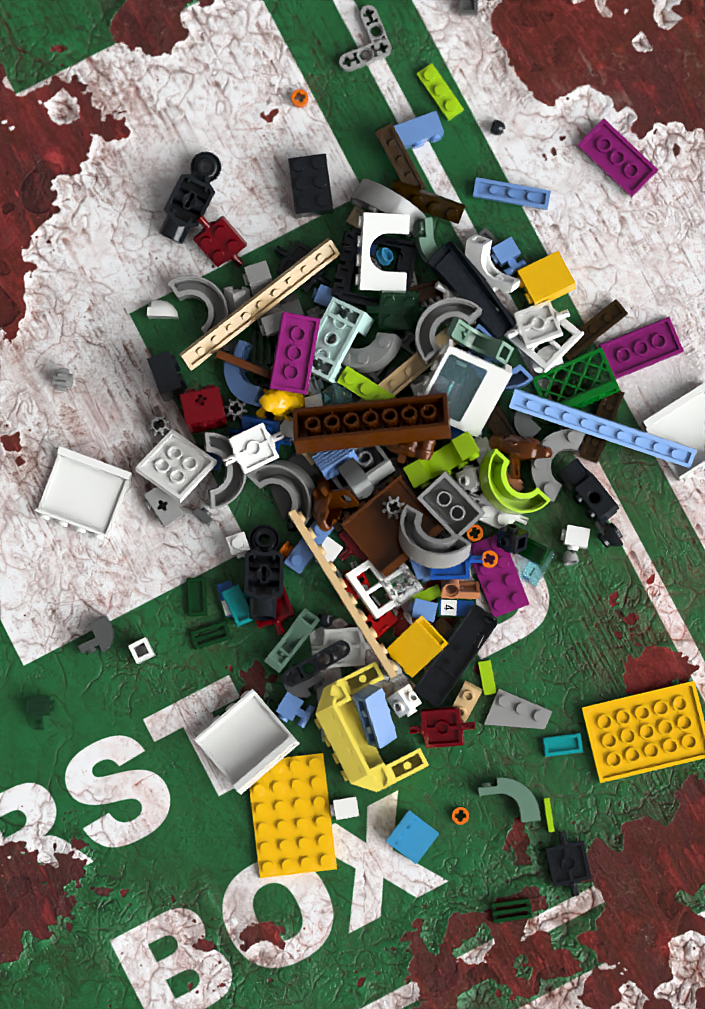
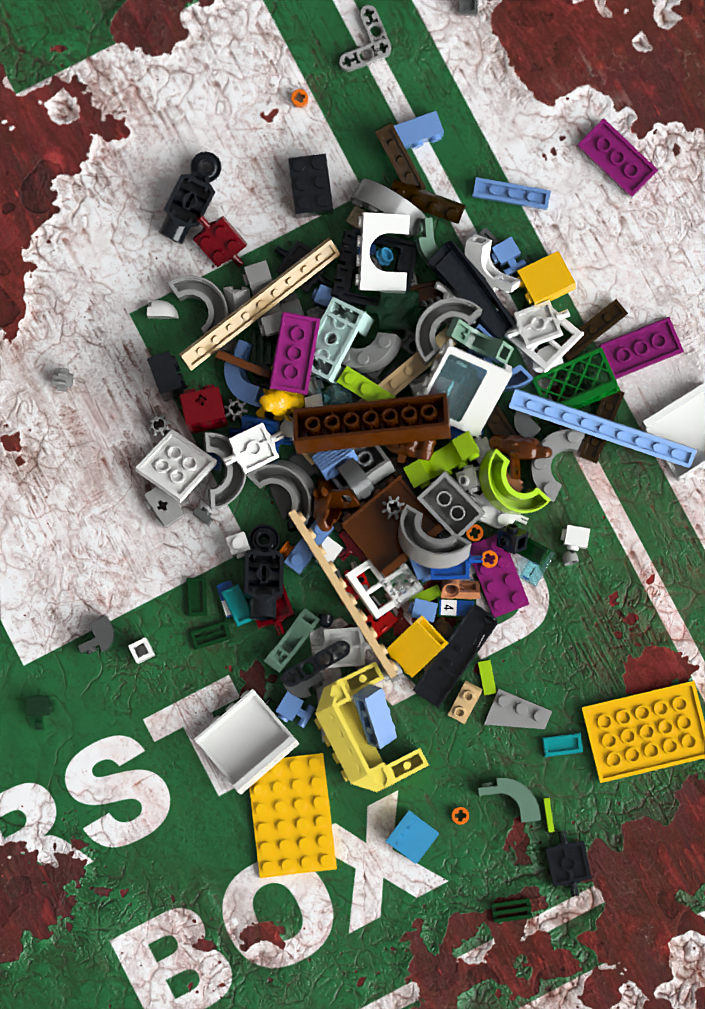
(84, 493): white panel -> none
(344, 808): white brick -> none
(404, 701): white brick -> none
(439, 92): lime plate -> none
(442, 727): dark red plate -> none
(497, 126): black hinge -> none
(582, 485): black brick -> none

